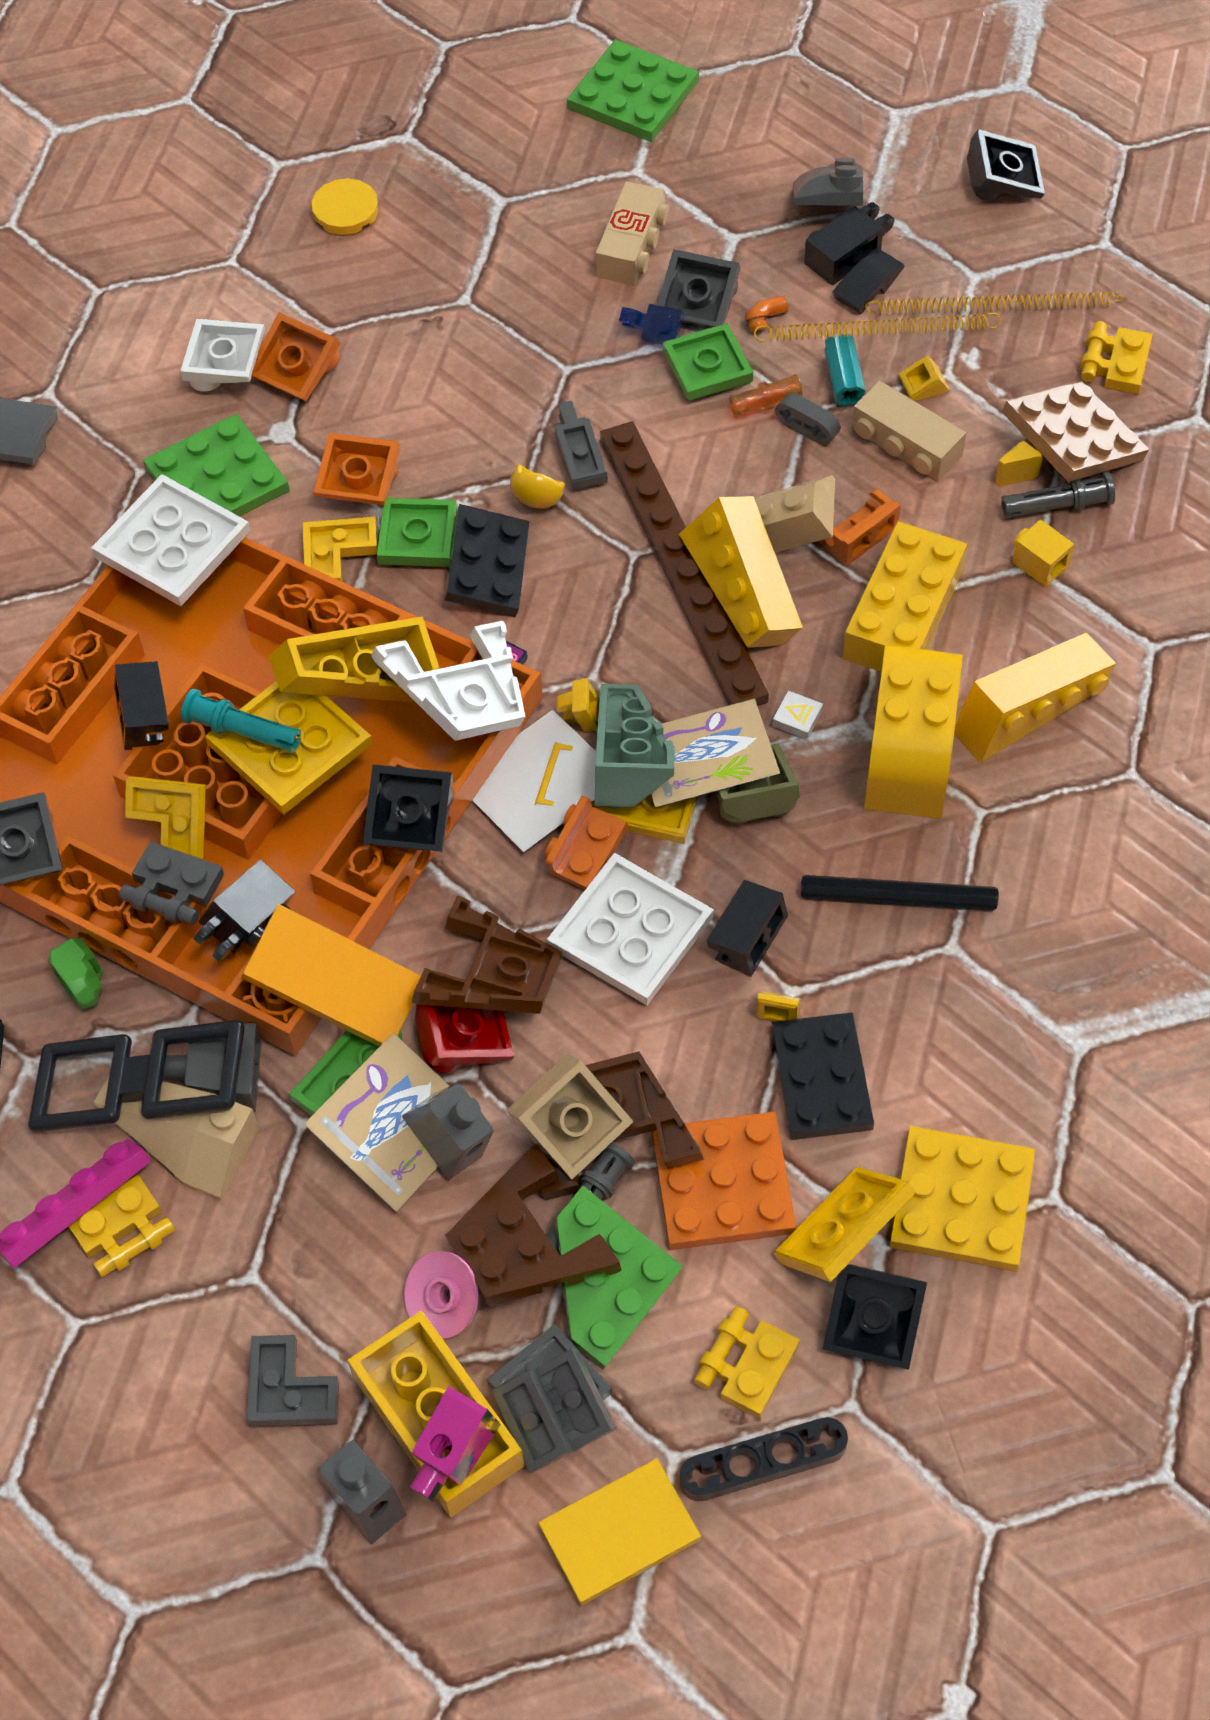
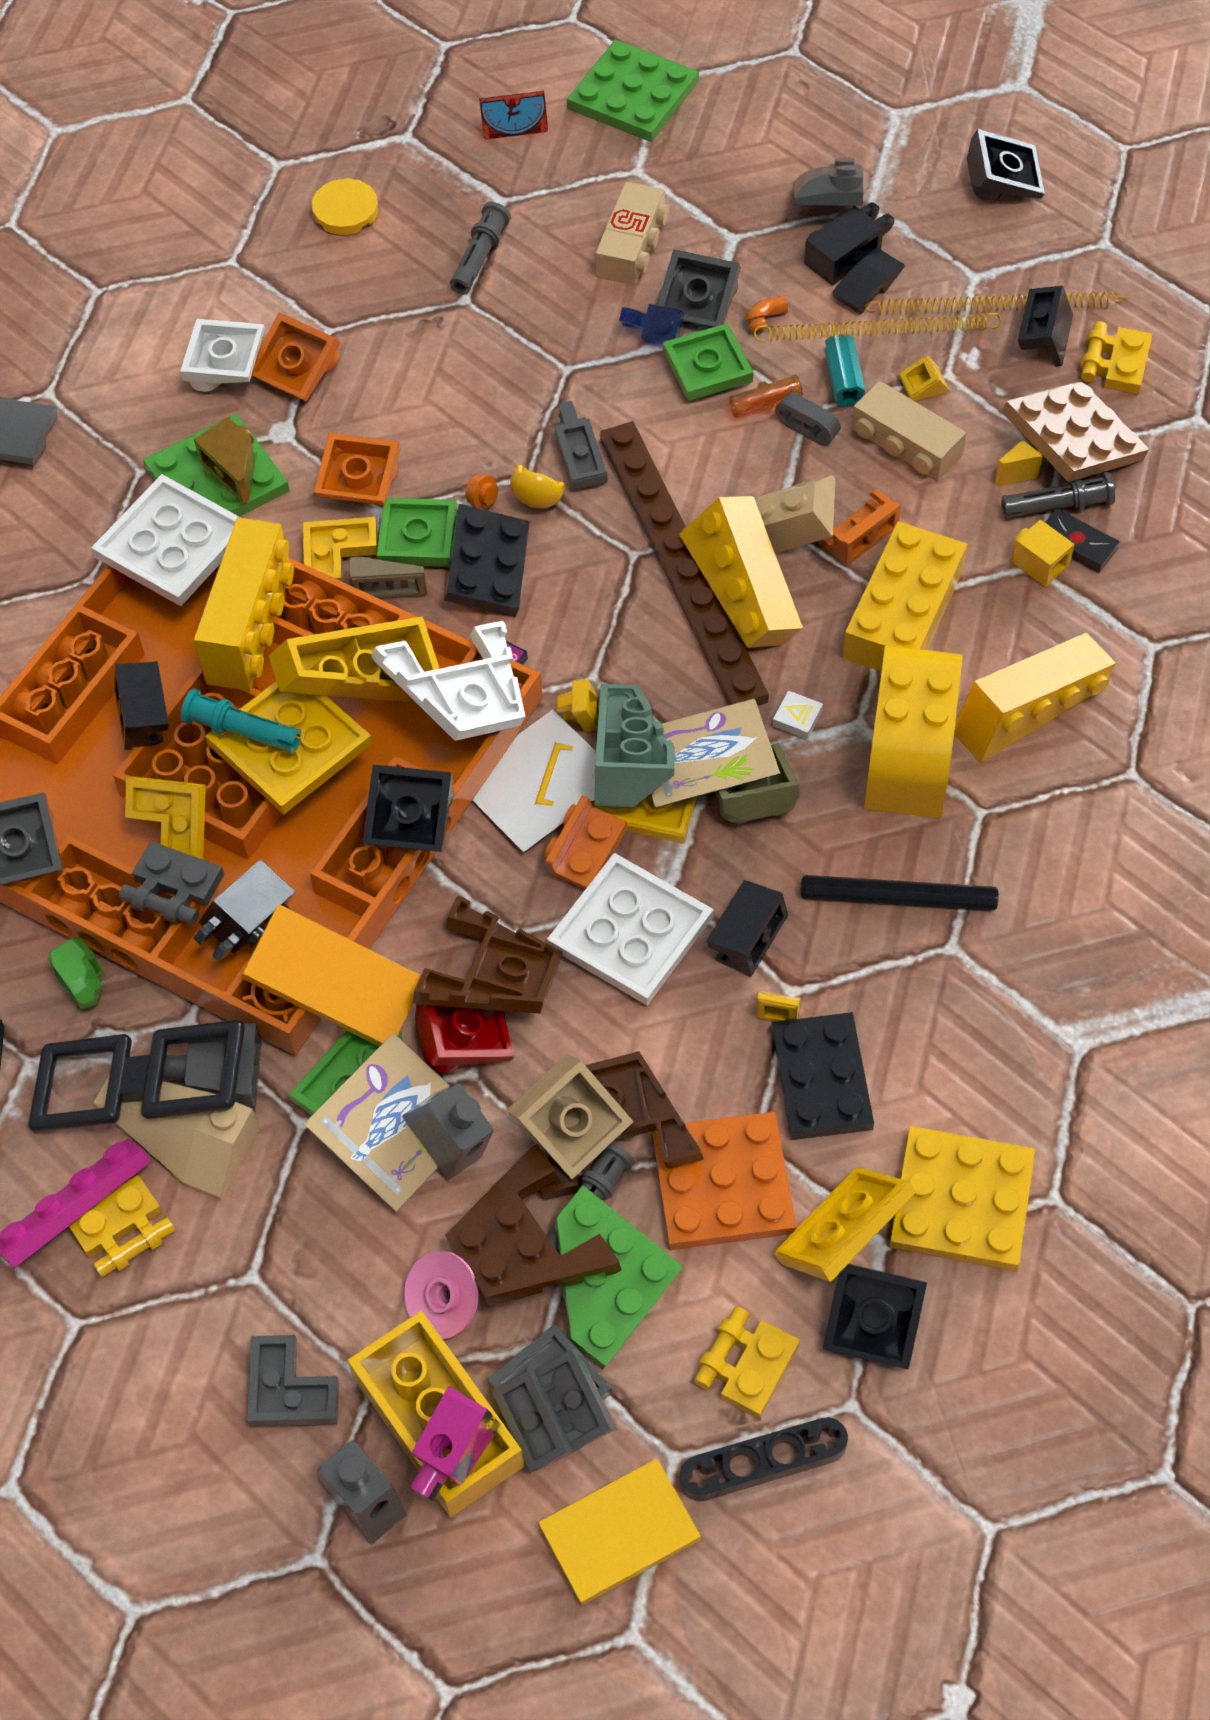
(228, 456): none -> pearl gold slope
(244, 604): none -> yellow brick
(387, 578): none -> dark tan slope
(481, 491): none -> orange plate
(484, 237): none -> dark grey pin
(513, 115): none -> slope
(1046, 322): none -> black panel
(1090, 545): none -> black tile

